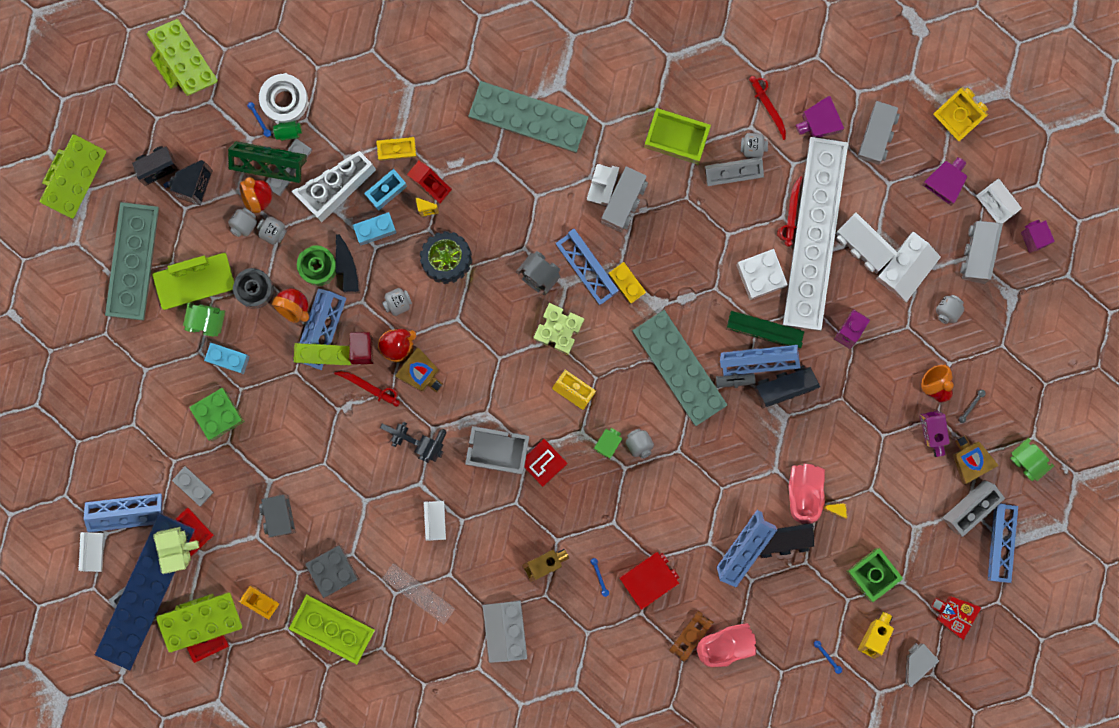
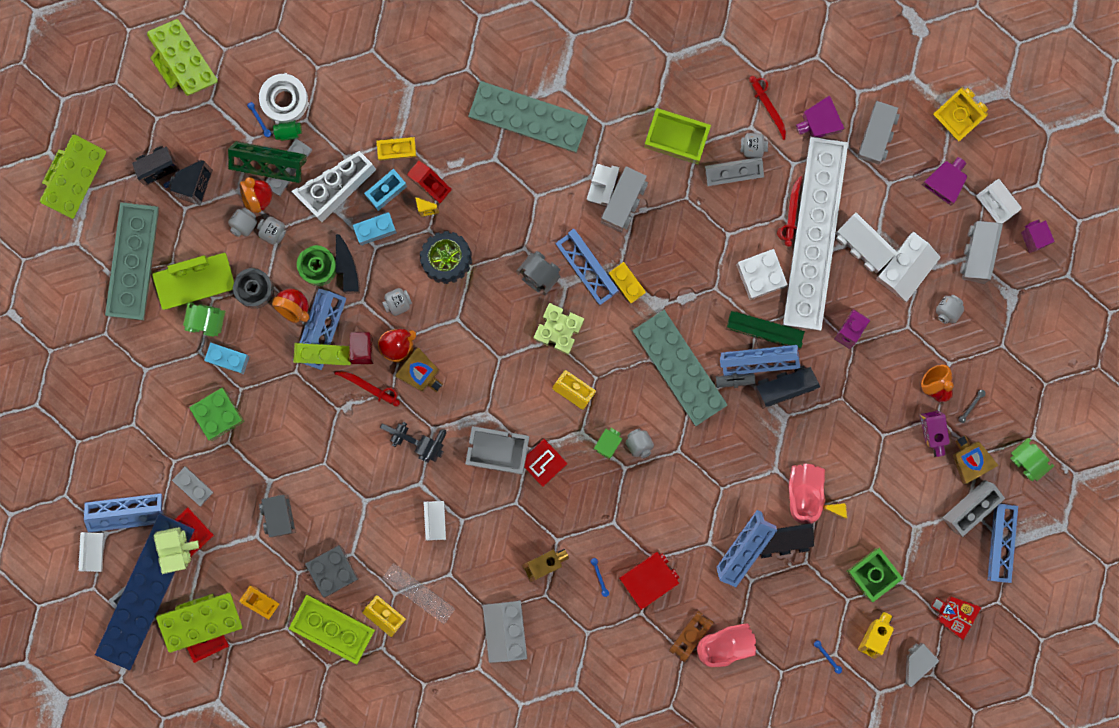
(383, 616): none -> yellow slope

